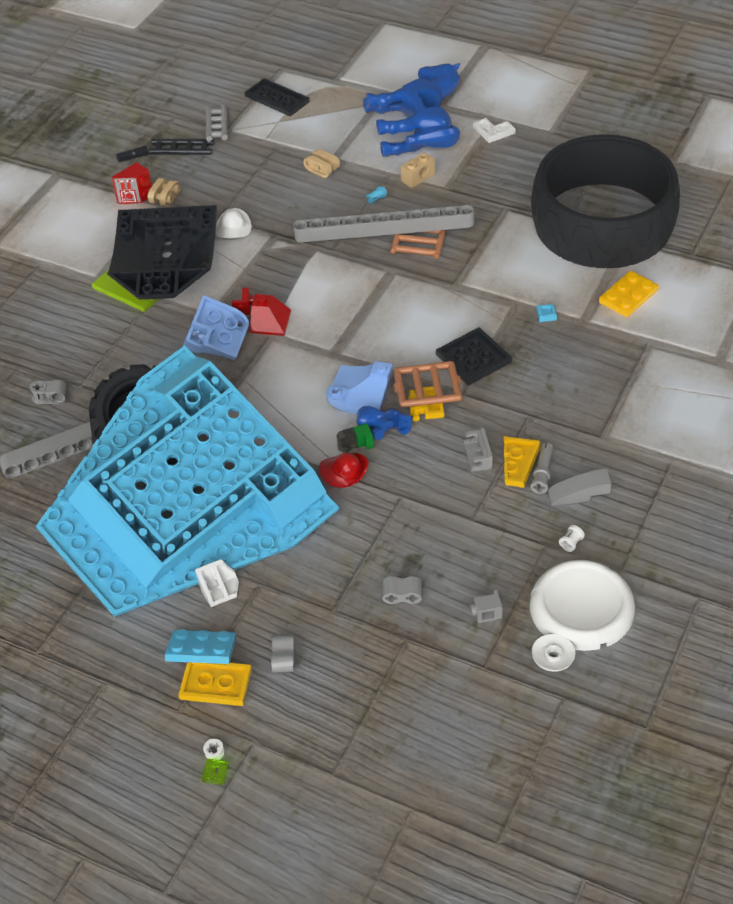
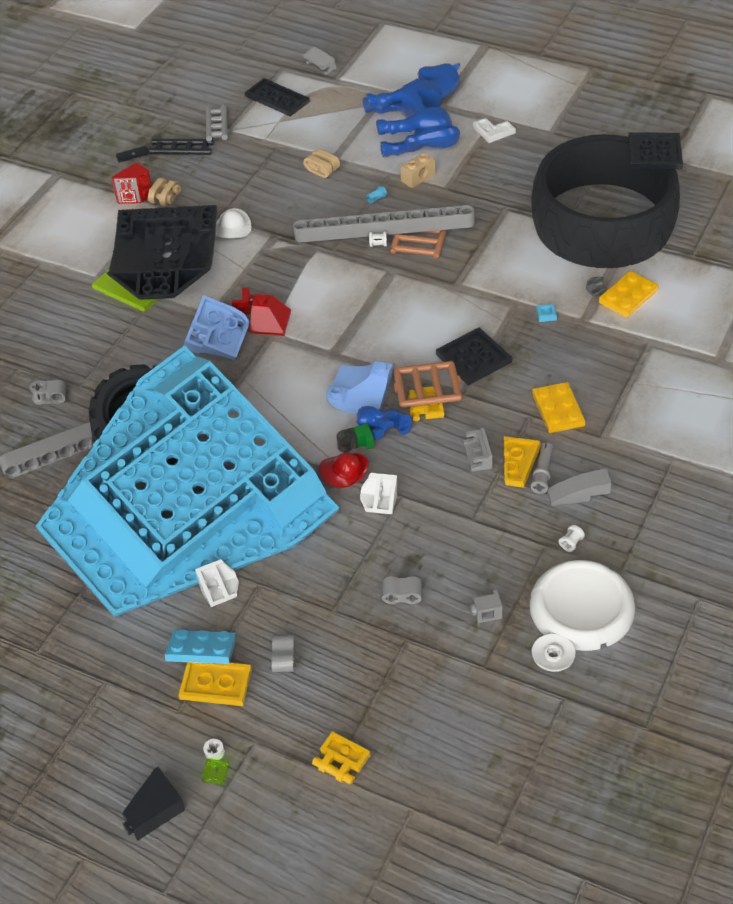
(152, 806): none -> black slope
(320, 59): none -> light grey hinge
(344, 752): none -> yellow plate
(379, 493): none -> white slope
(383, 236): none -> white bush
(558, 407): none -> yellow plate
(596, 286): none -> dark grey arm
(655, 151): none -> black plate

